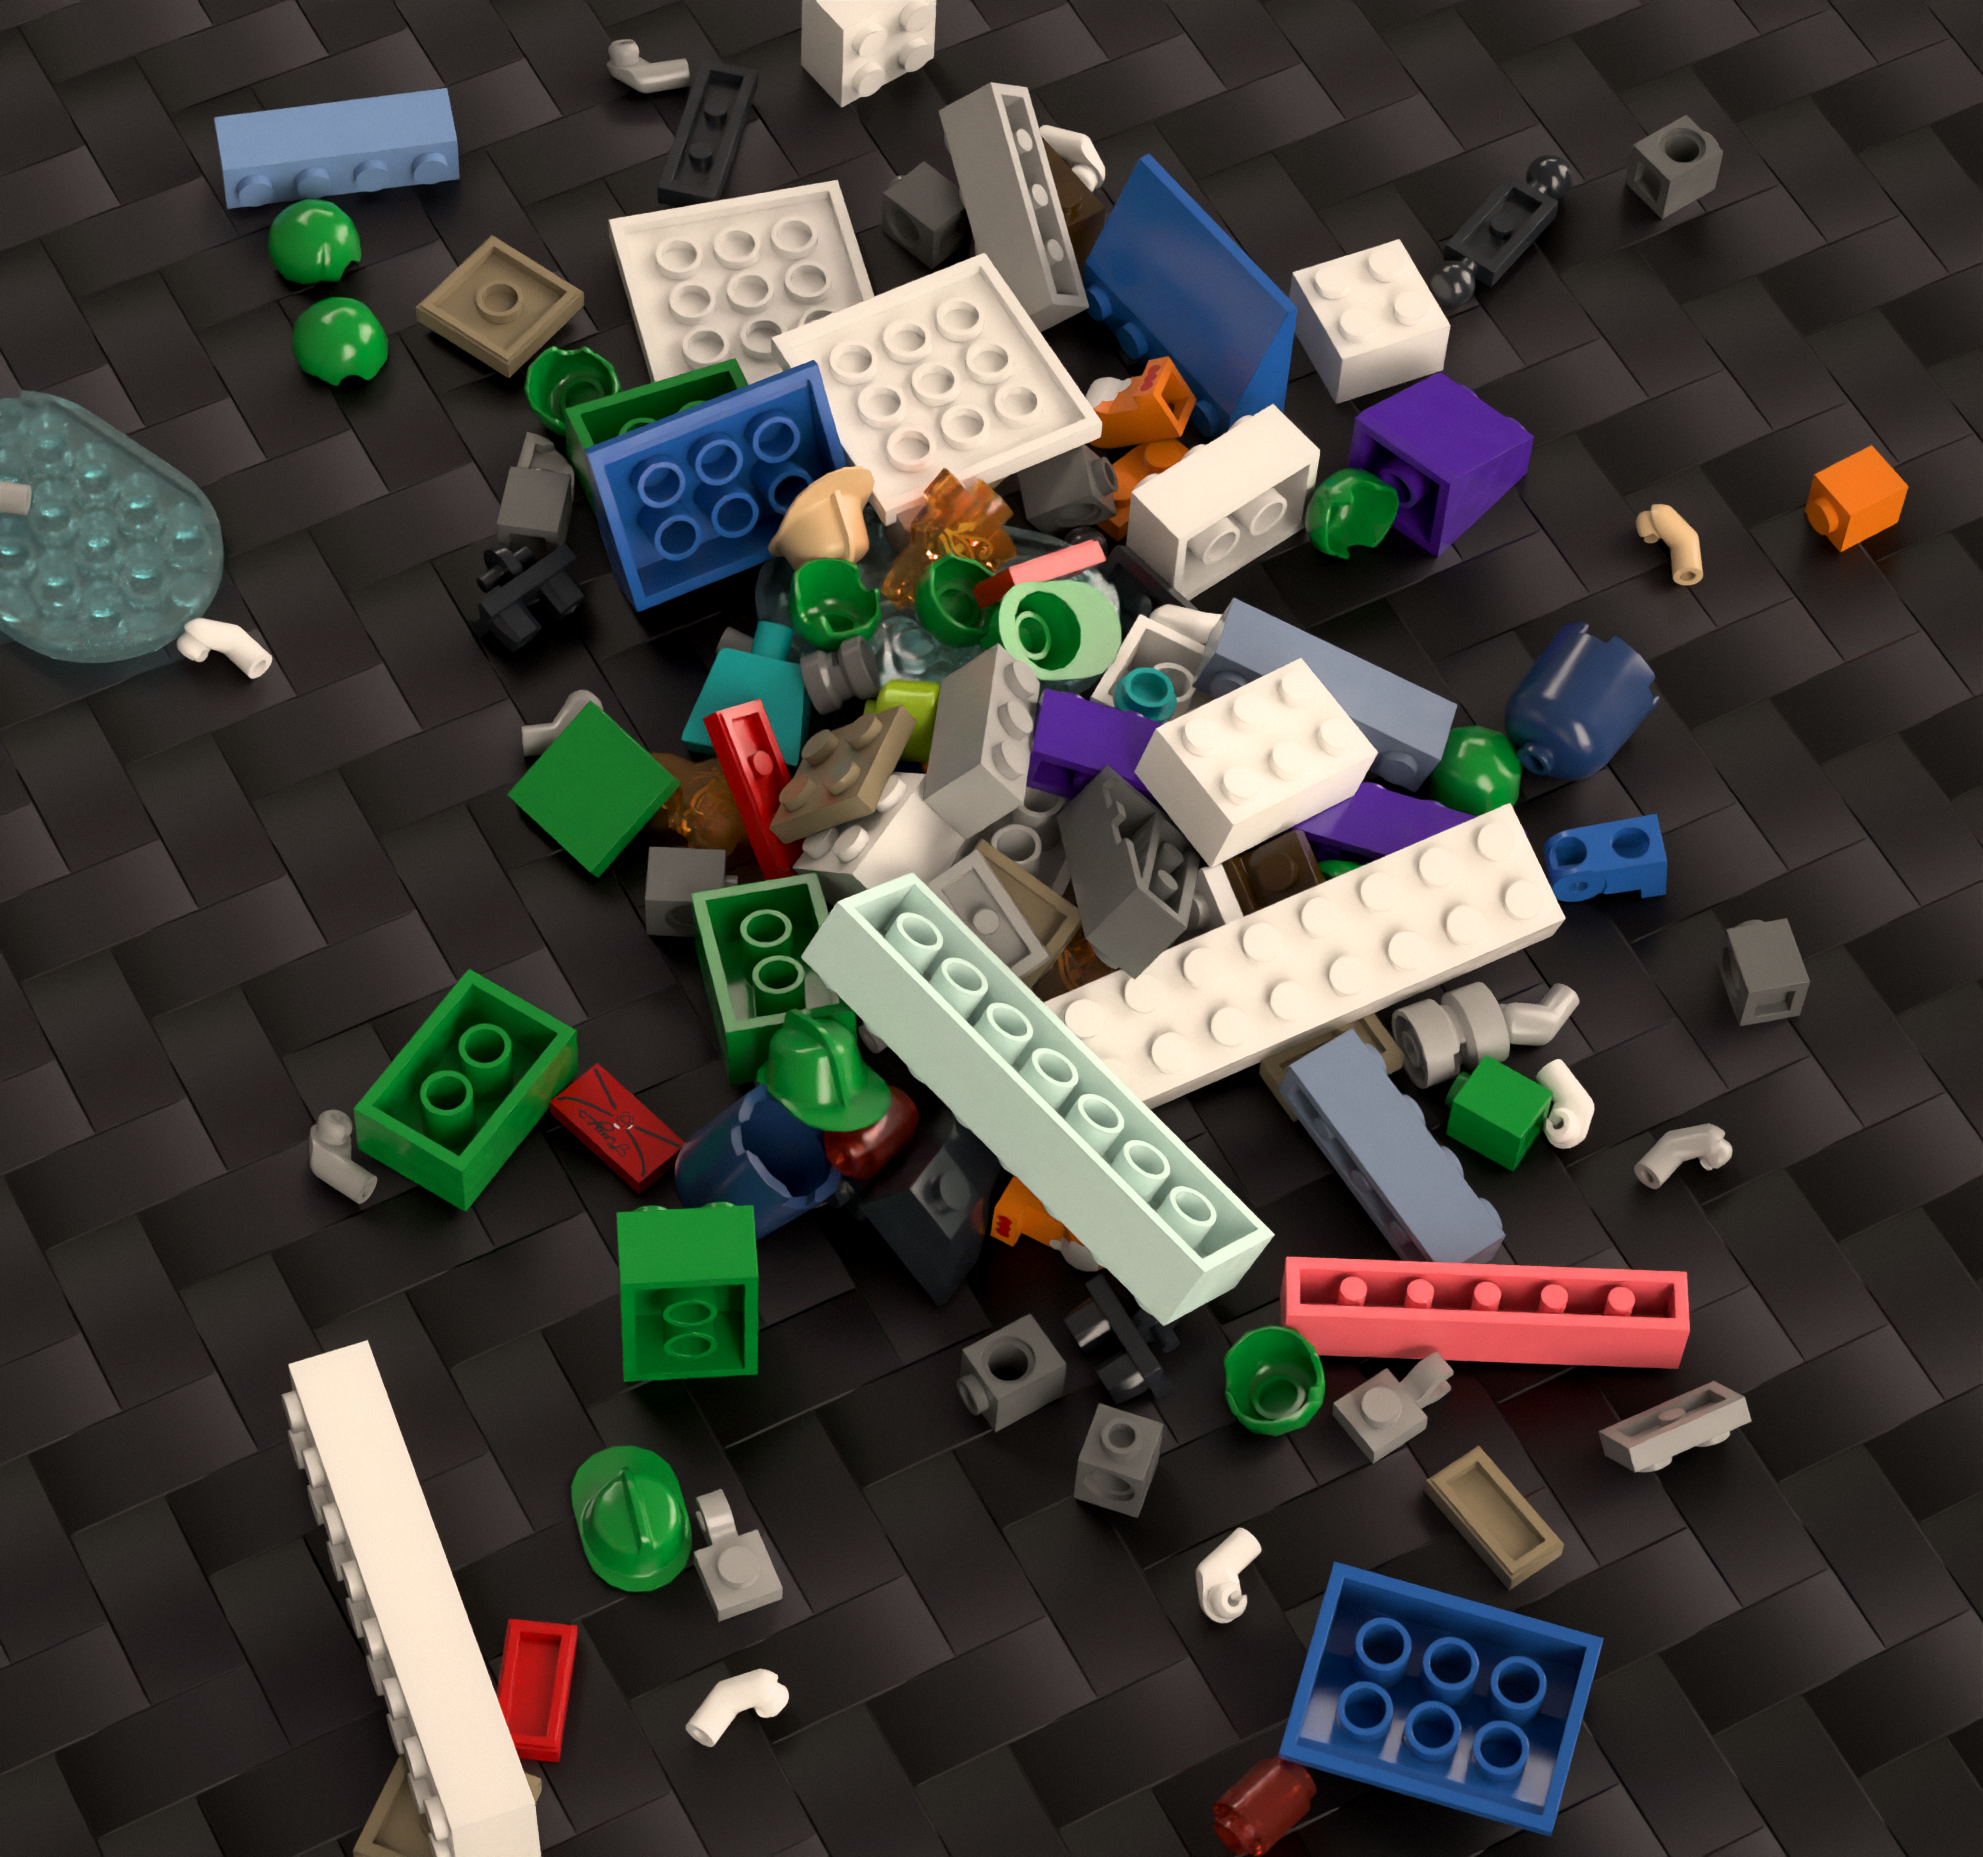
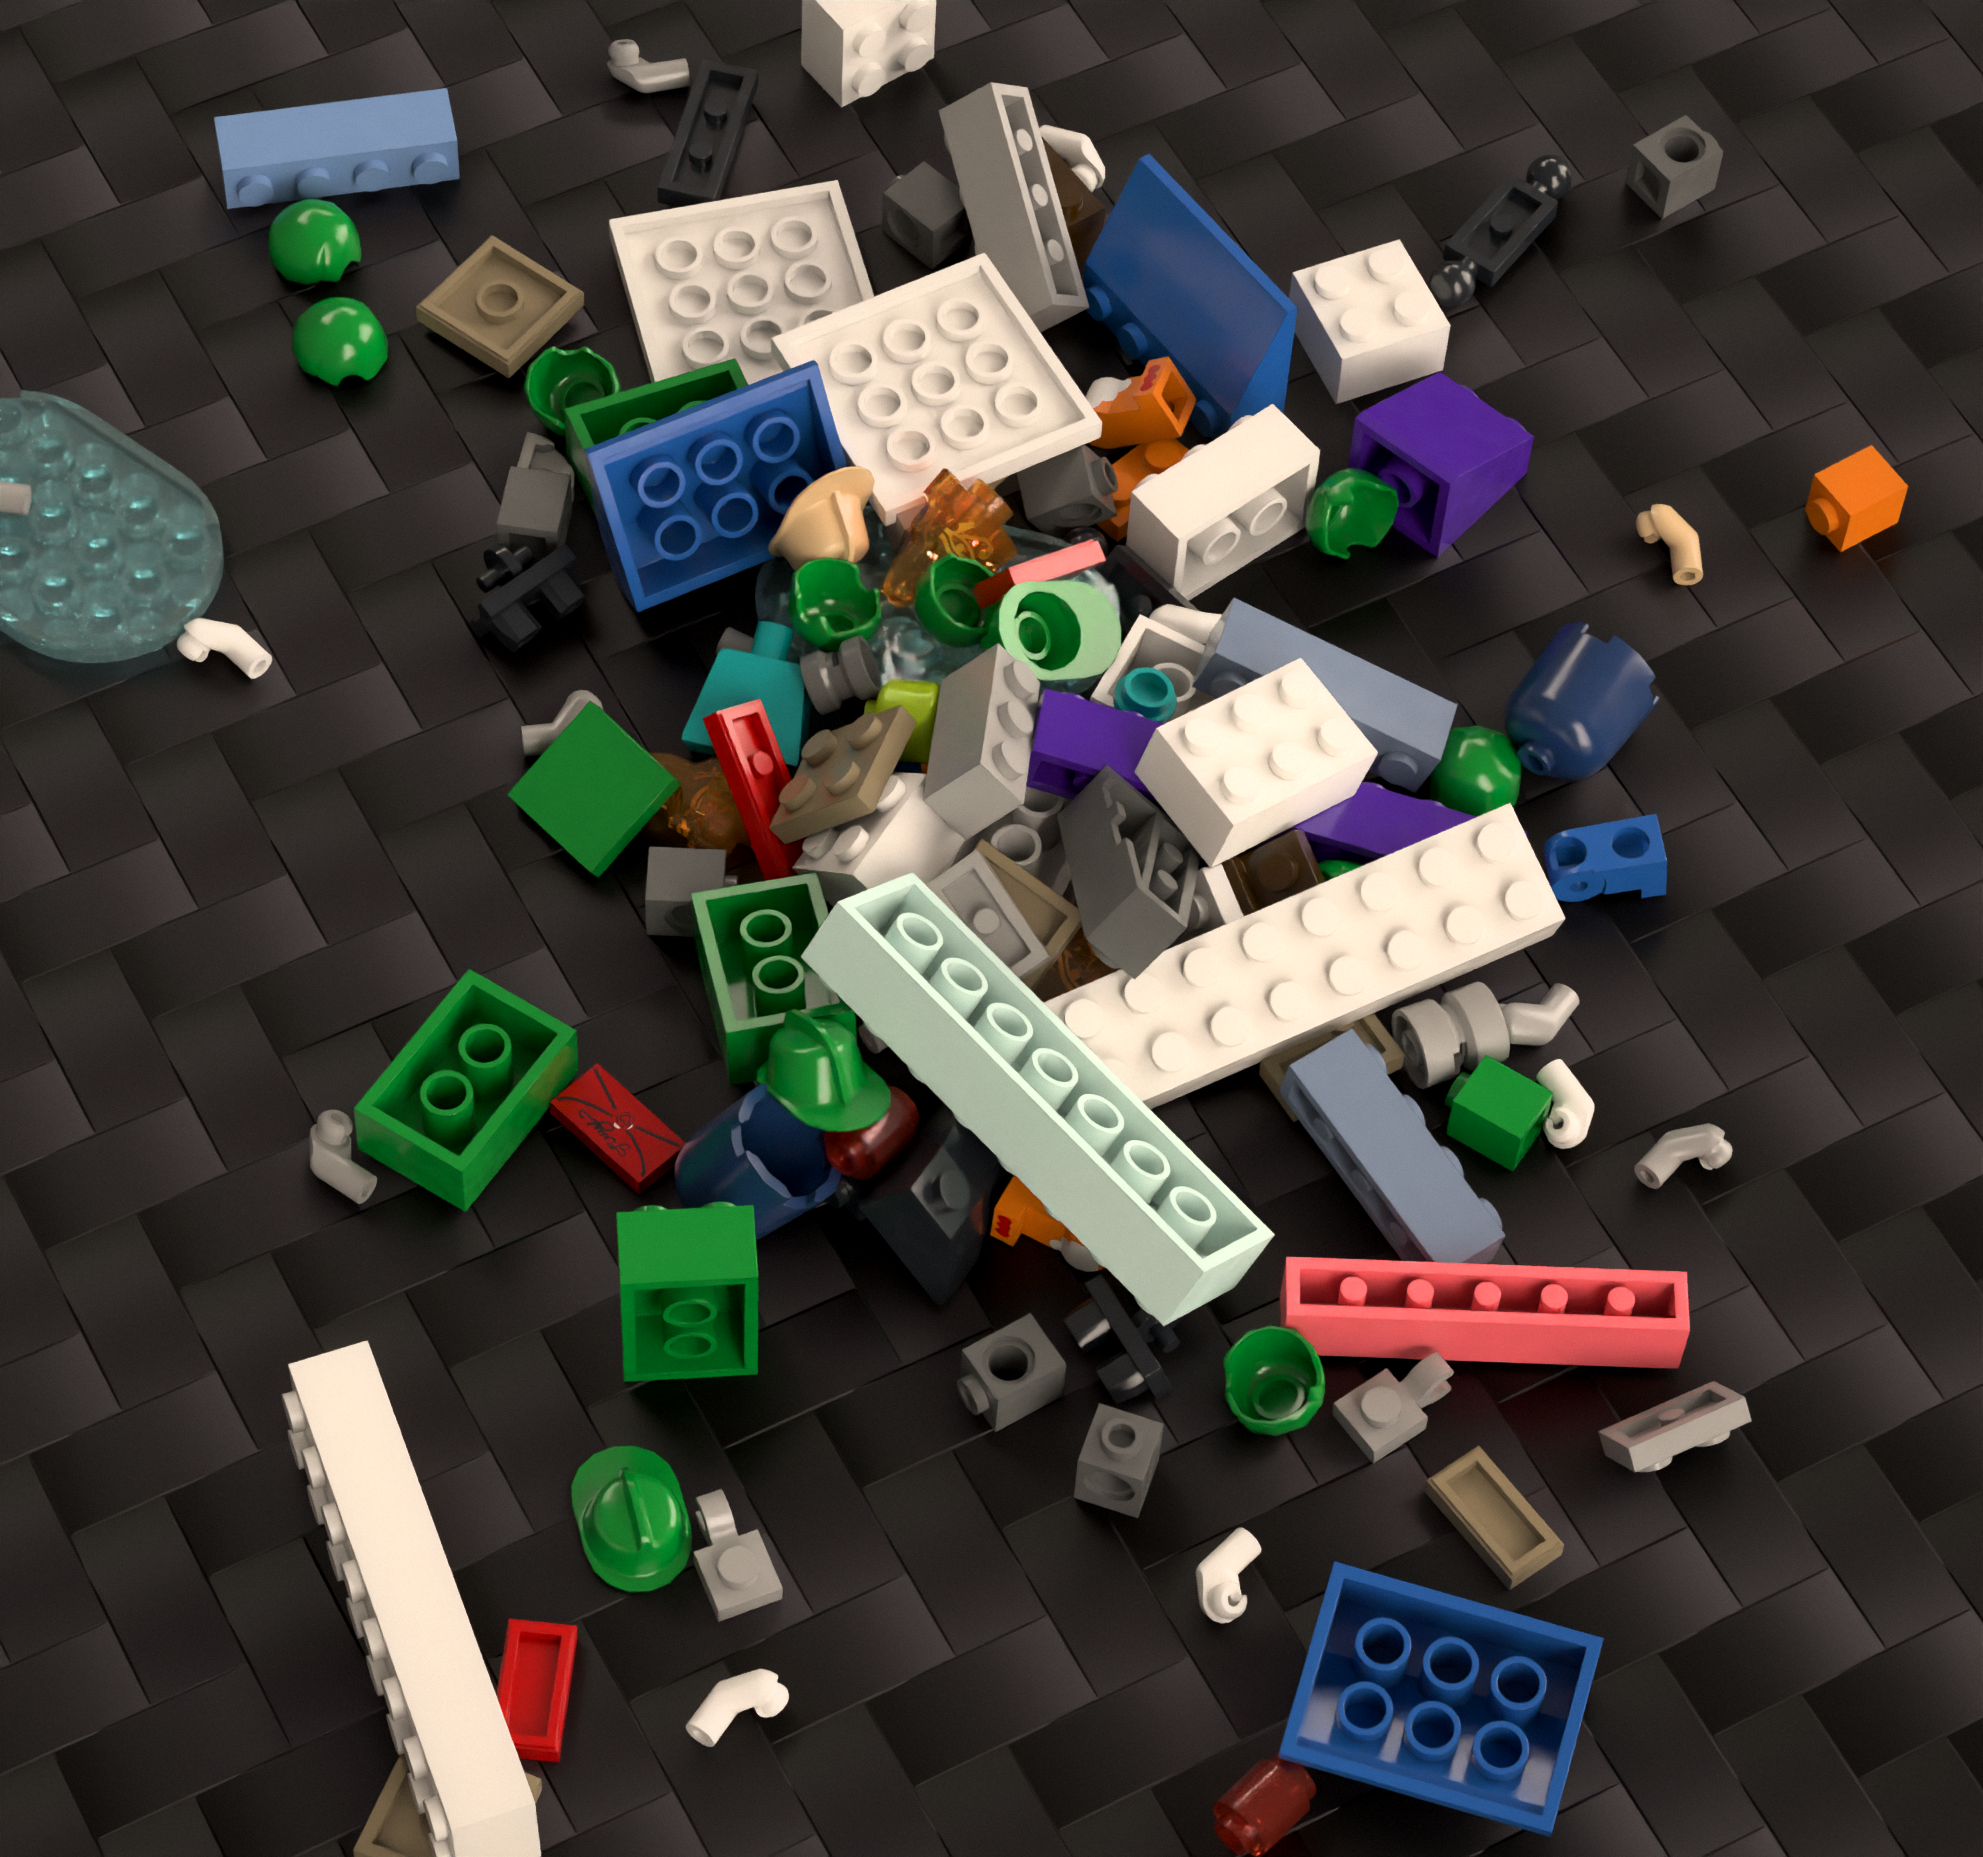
(1762, 971): dark grey brick -> none

